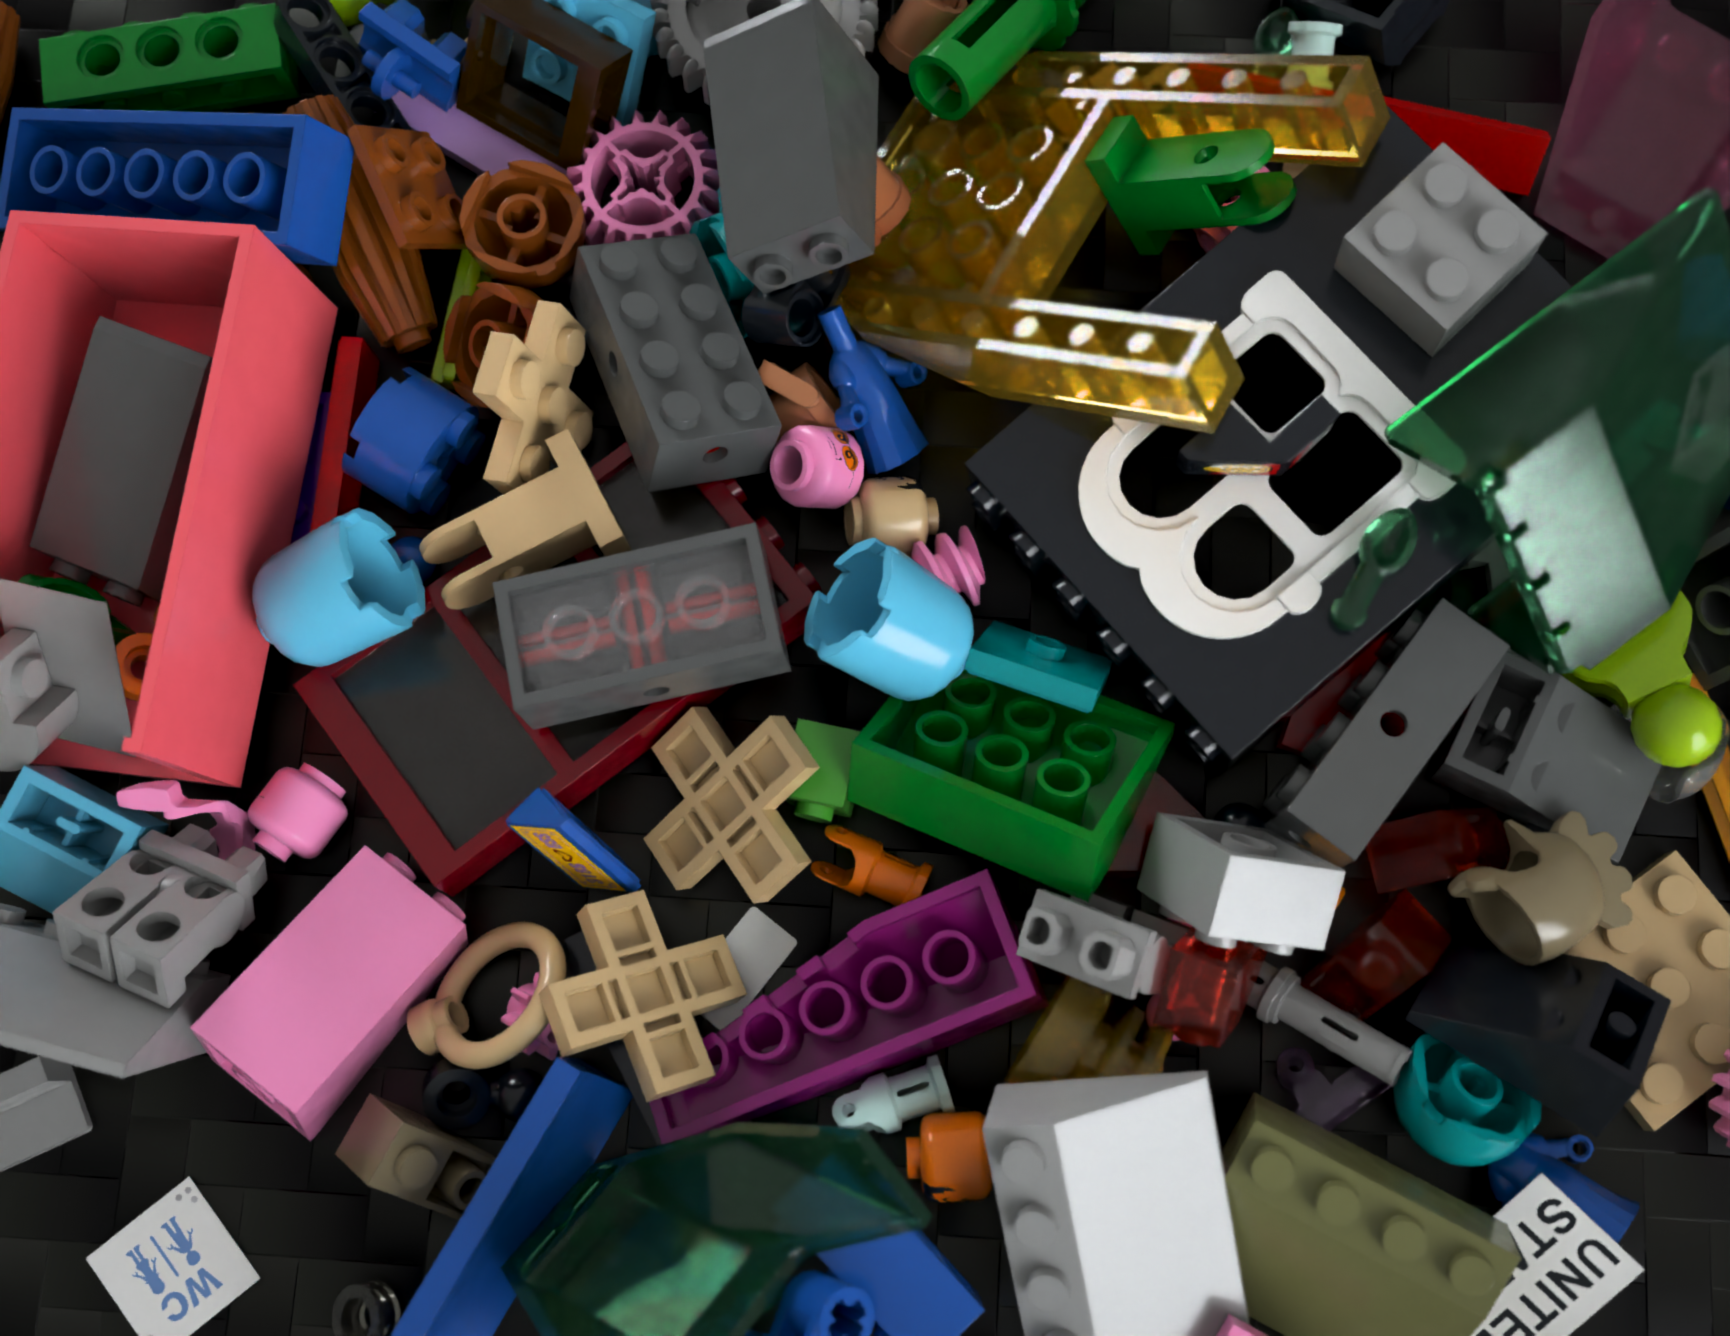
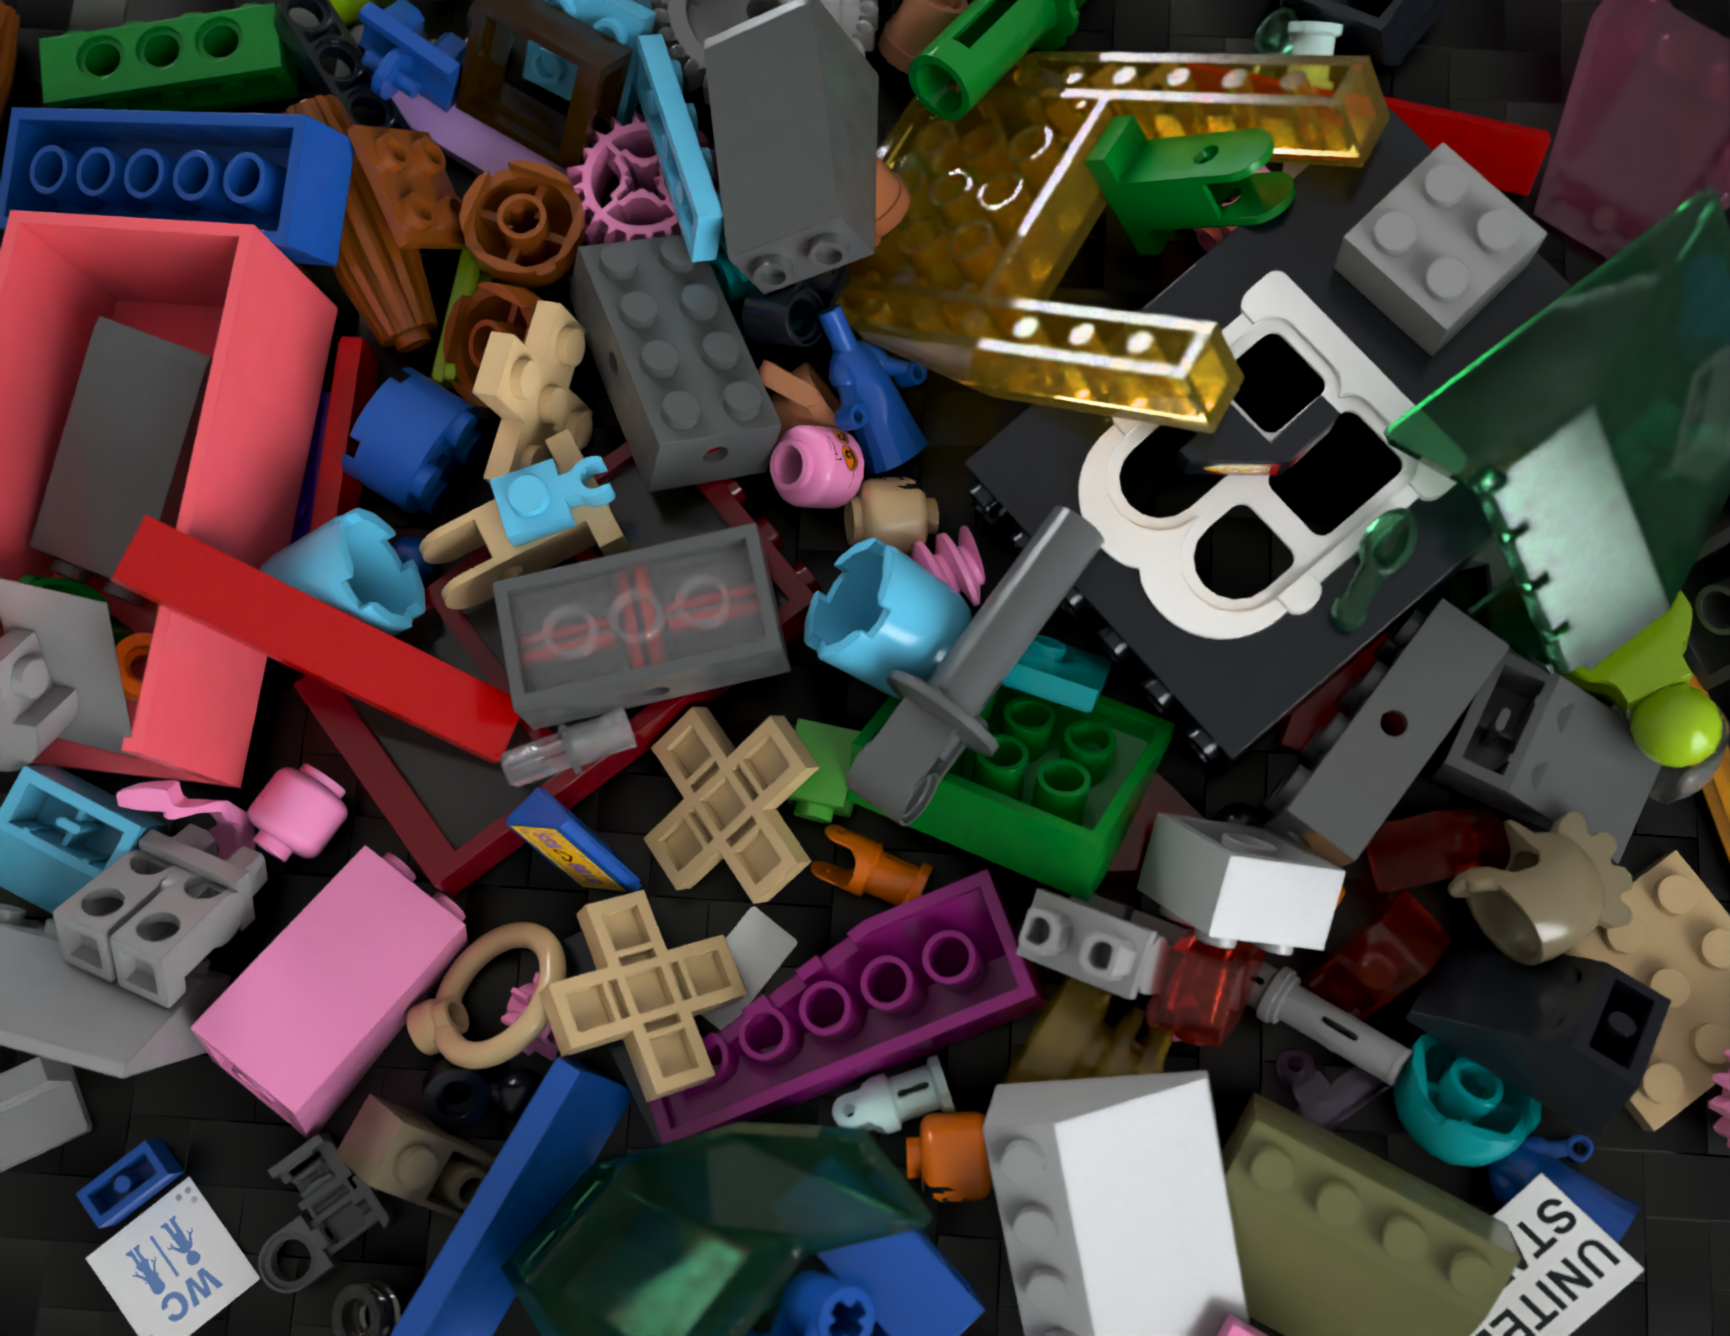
(129, 1183): none -> blue piece
(316, 639): none -> red tile
(331, 1205): none -> dark grey piece
(540, 499): none -> medium azure plate
(569, 748): none -> clear axle
(674, 136): none -> medium azure plate
(941, 716): none -> dark grey piece

